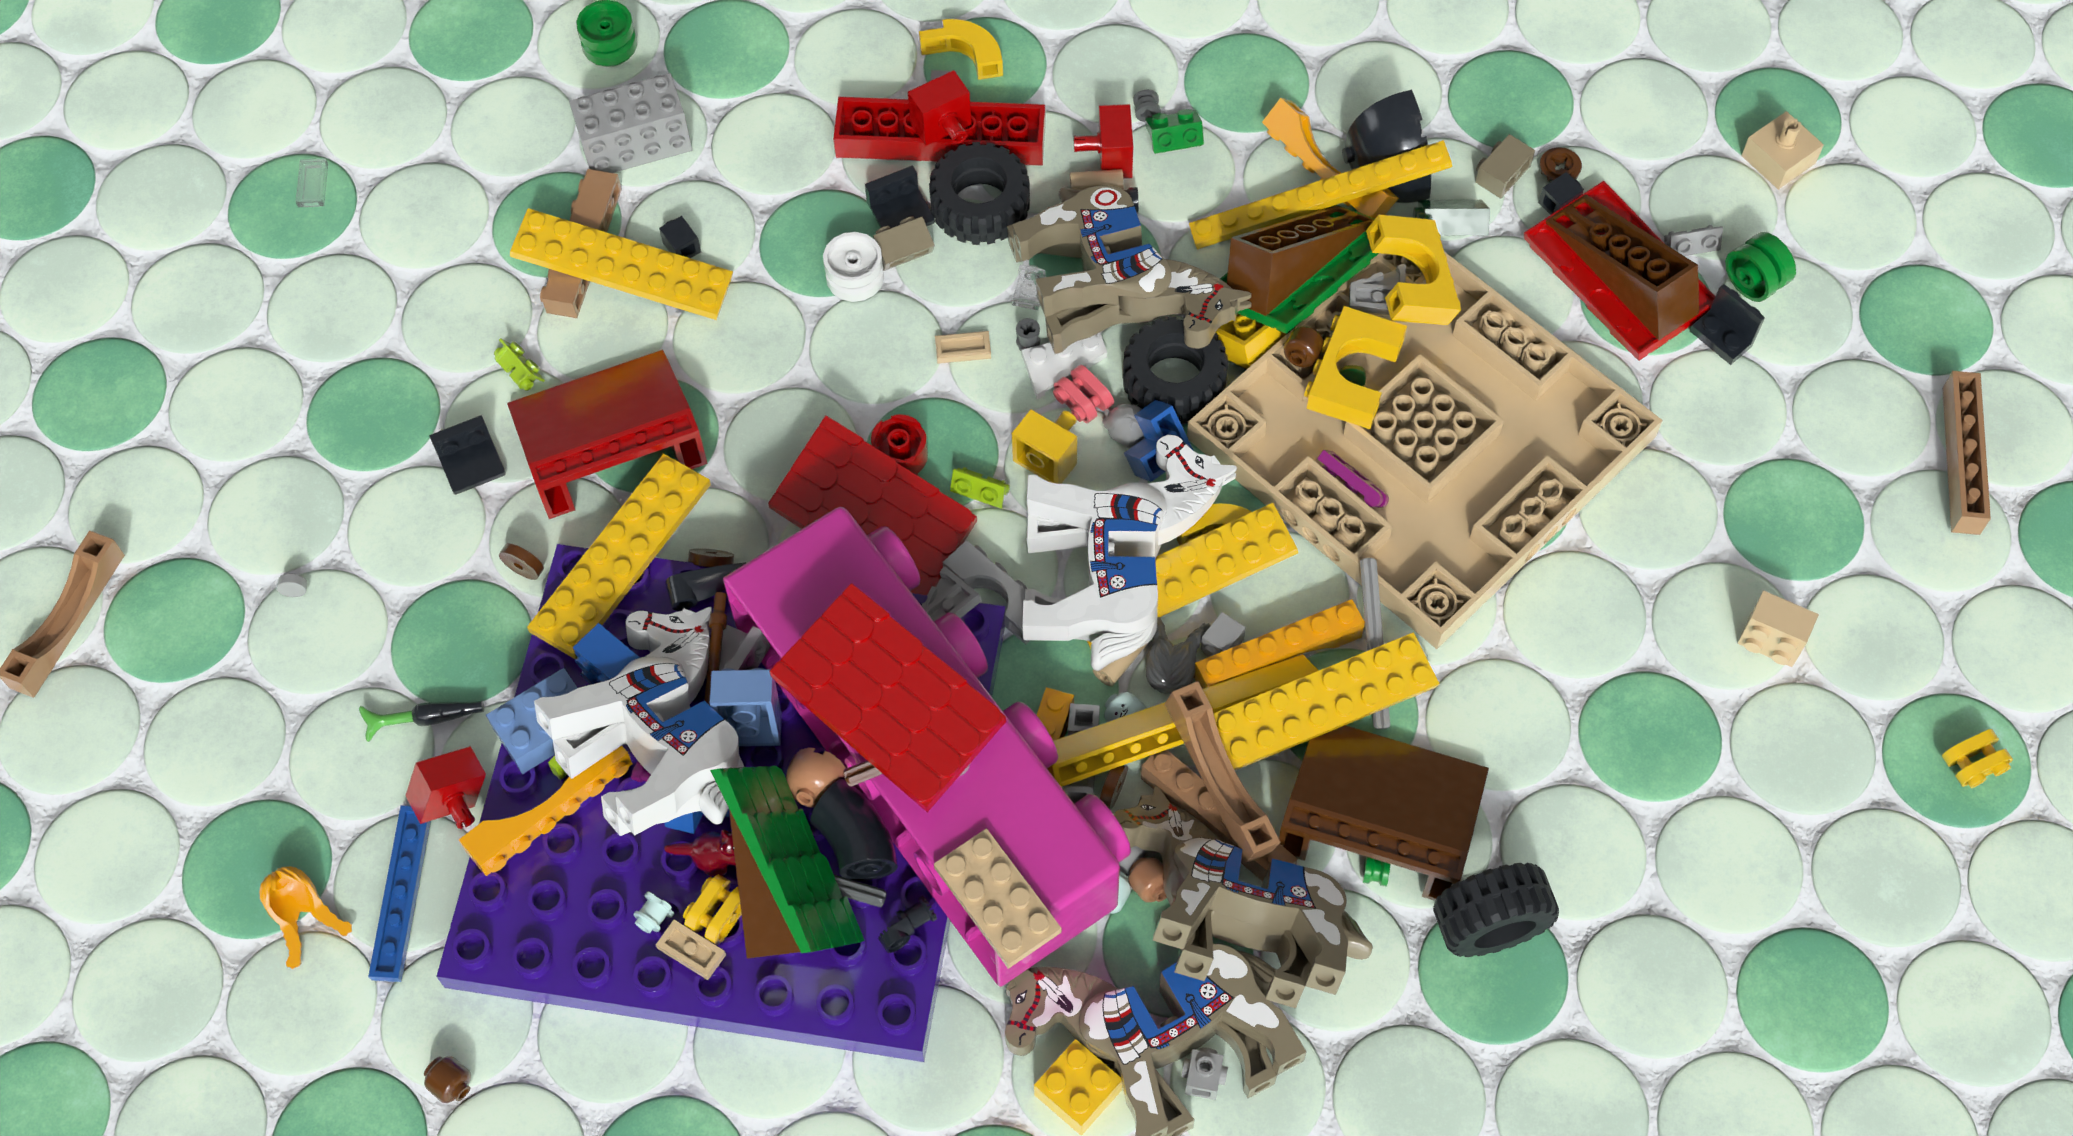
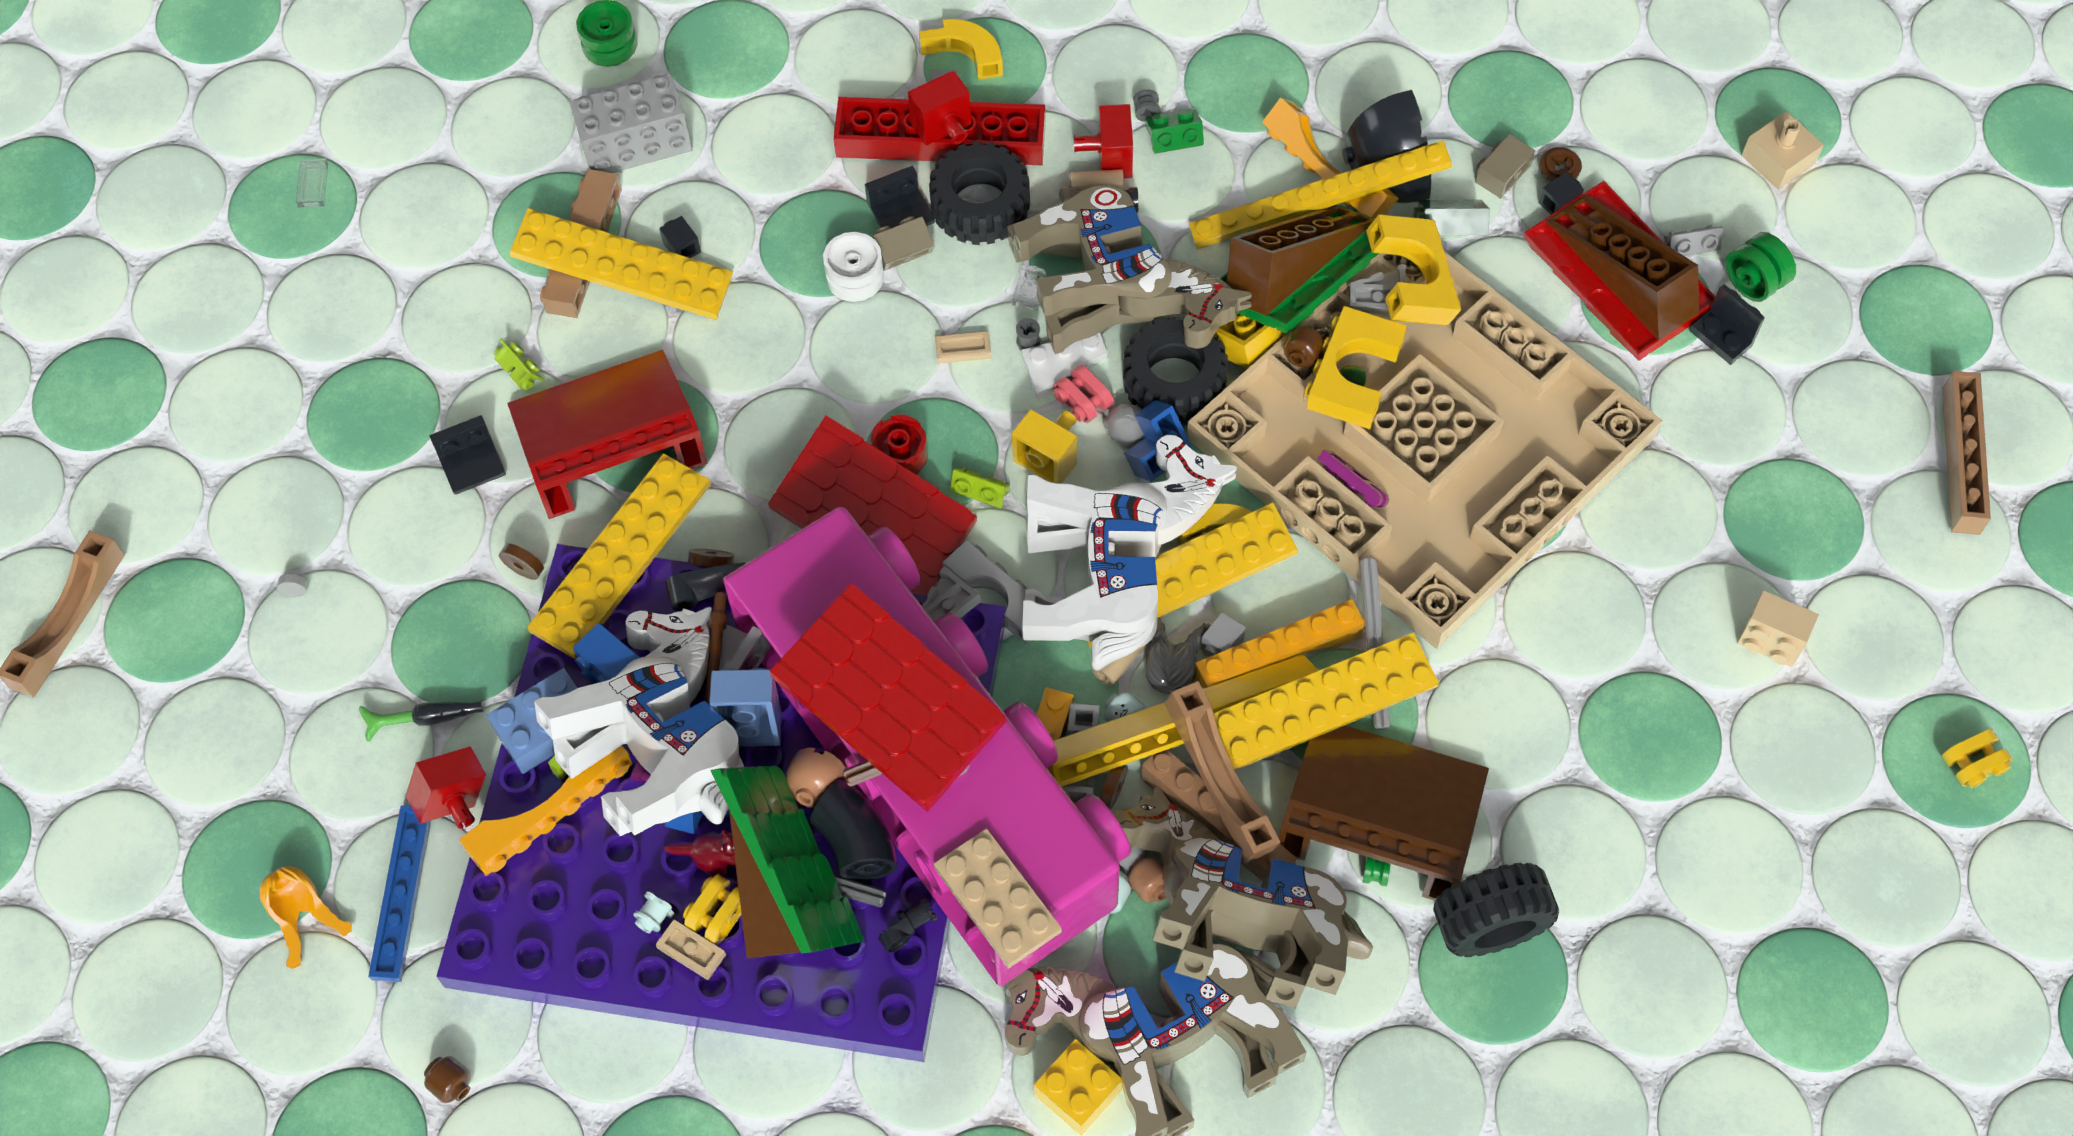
(1204, 1073): light grey brick -> none

